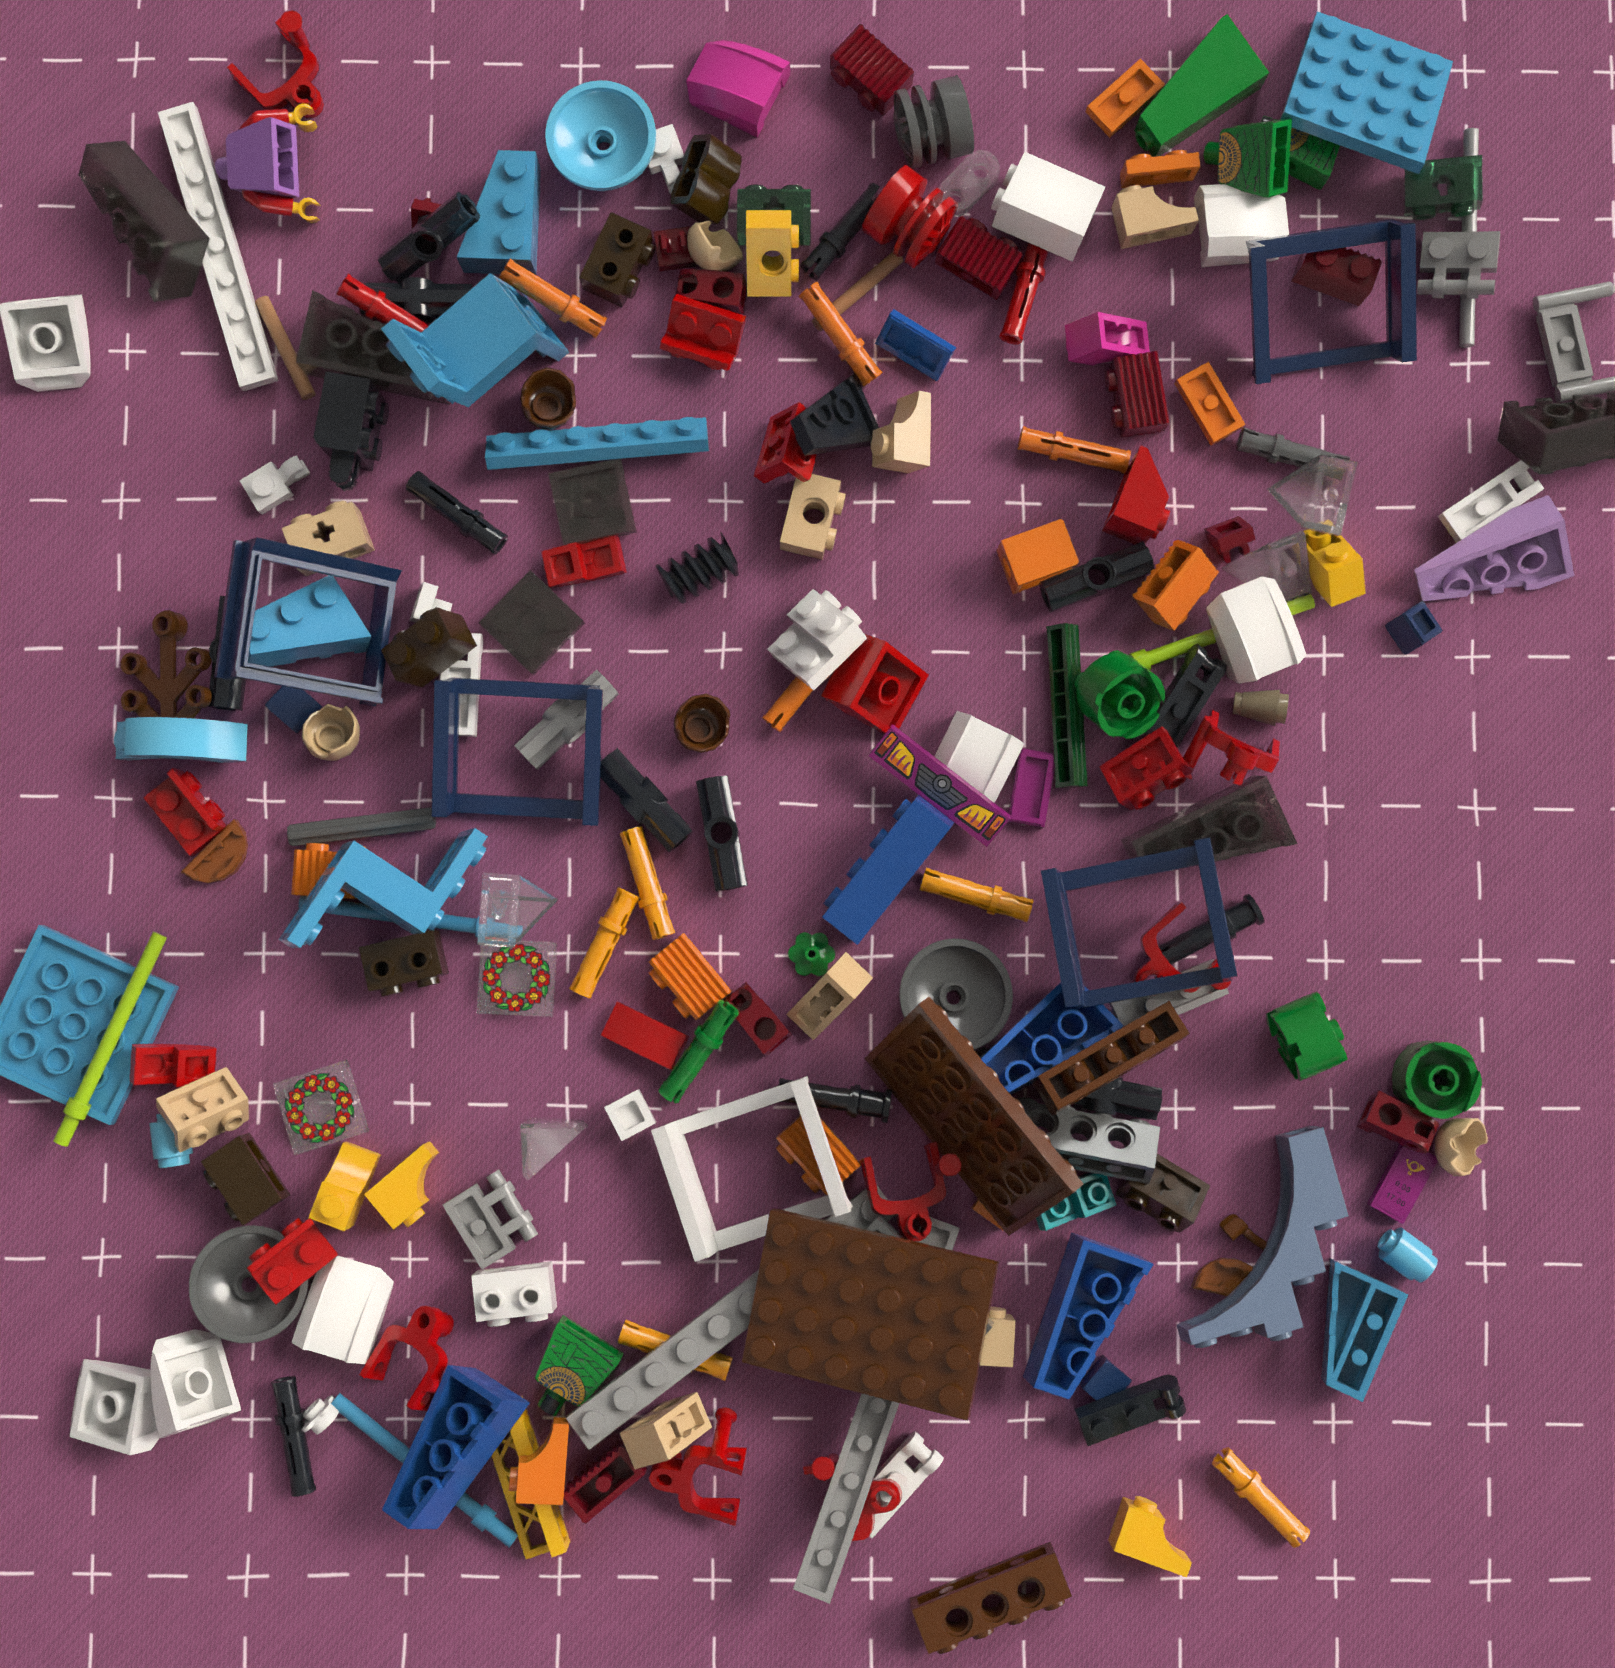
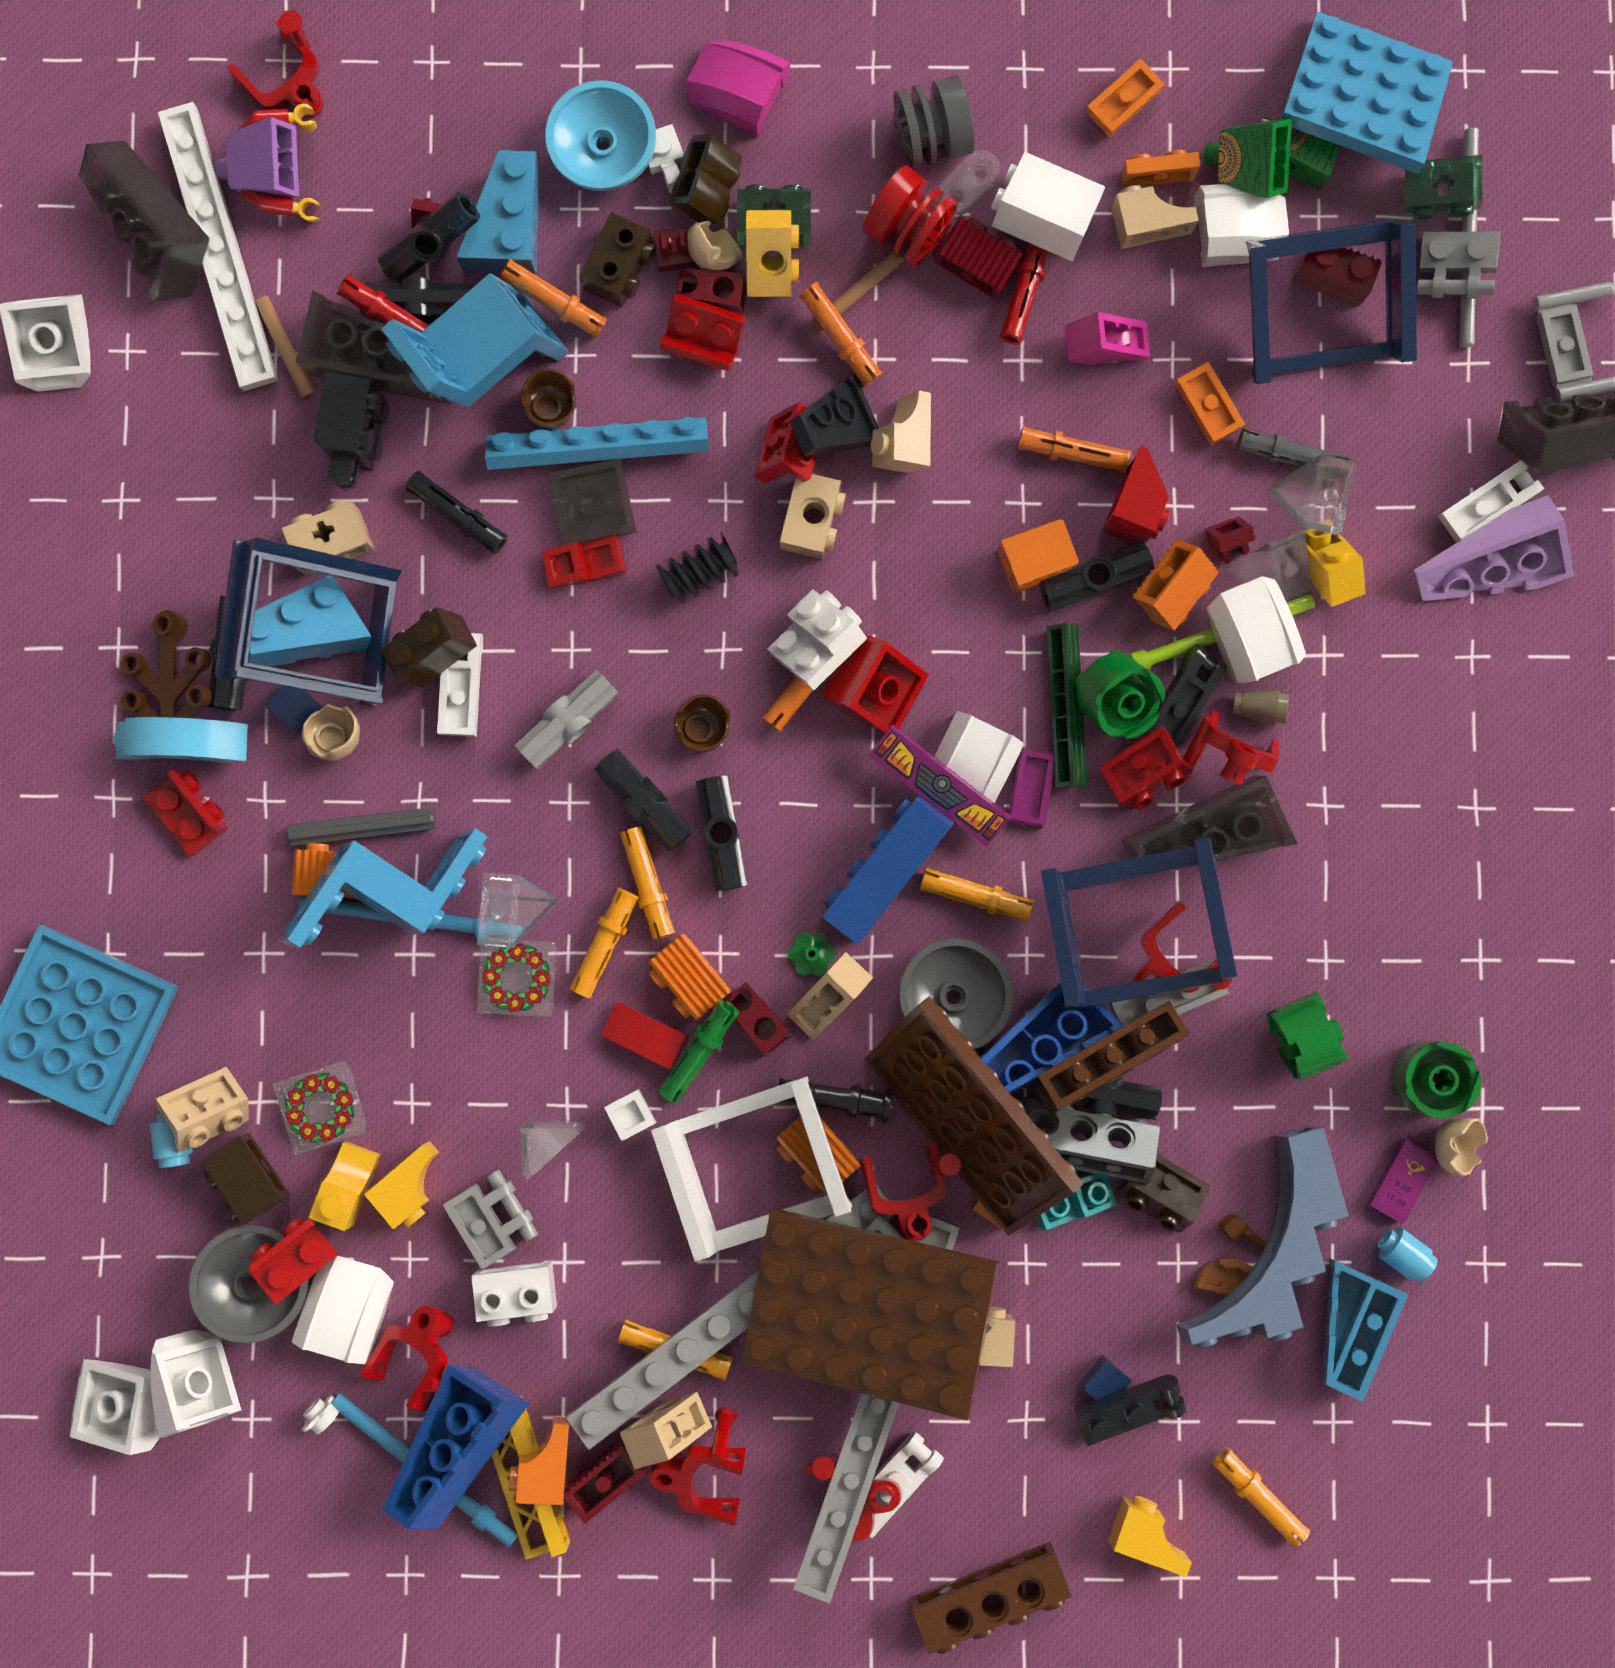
(78, 1106): lime bar -> none
(170, 1063): red slope -> none
(221, 856): dark orange tile -> none
(269, 485): white plate -> none
(294, 1440): black pin -> none
(404, 961): dark brown brick -> none
(426, 601): white tile -> none
(446, 749): dark blue piece -> none
(531, 622): clear smoke plate -> none
(574, 1366): green torso -> none
(833, 243): black pin -> none
(870, 70): dark red brick -> none
(915, 345): blue plate -> none
(1081, 1312): blue wedge -> none
(1137, 394): dark red brick -> none
(1206, 86): green slope -> none
(1238, 918): black pin -> none
(1398, 1122): dark red leg -> none
(1413, 628): dark blue slope -> none

